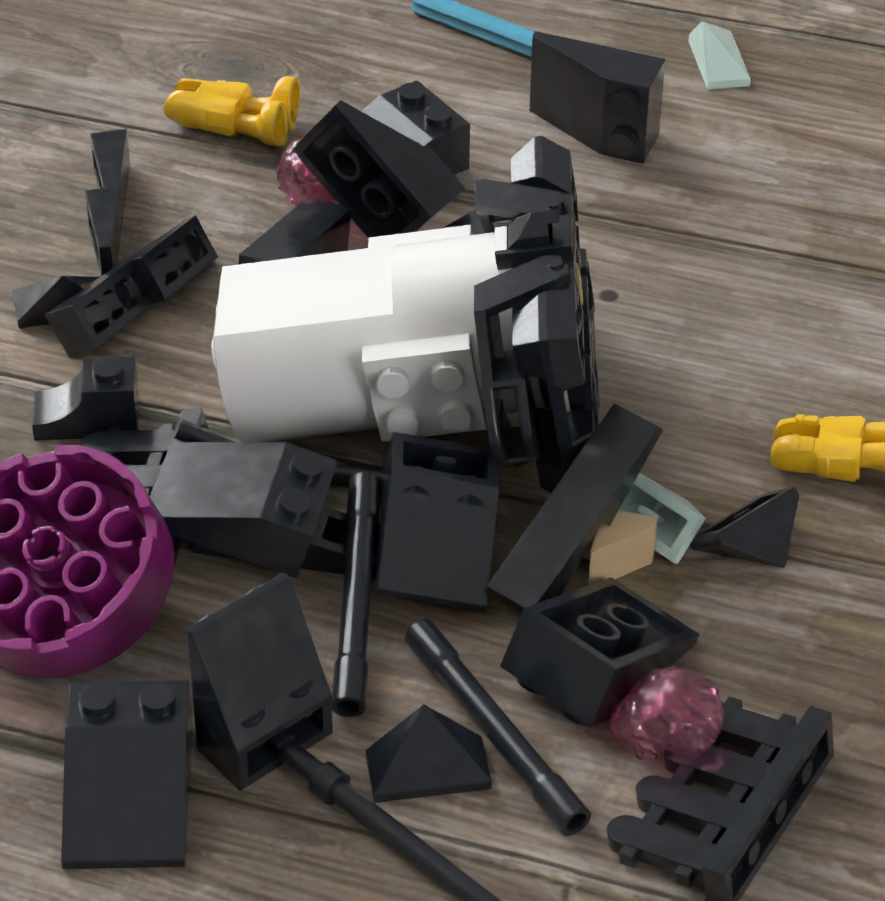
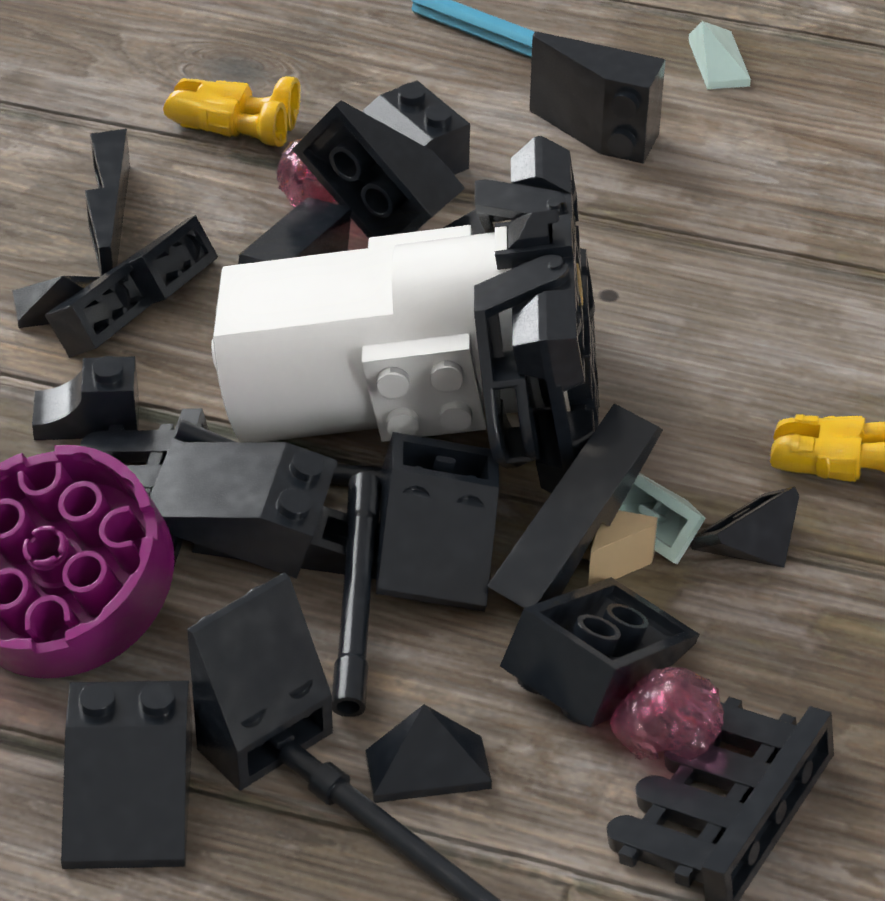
(547, 787): black piece -> none

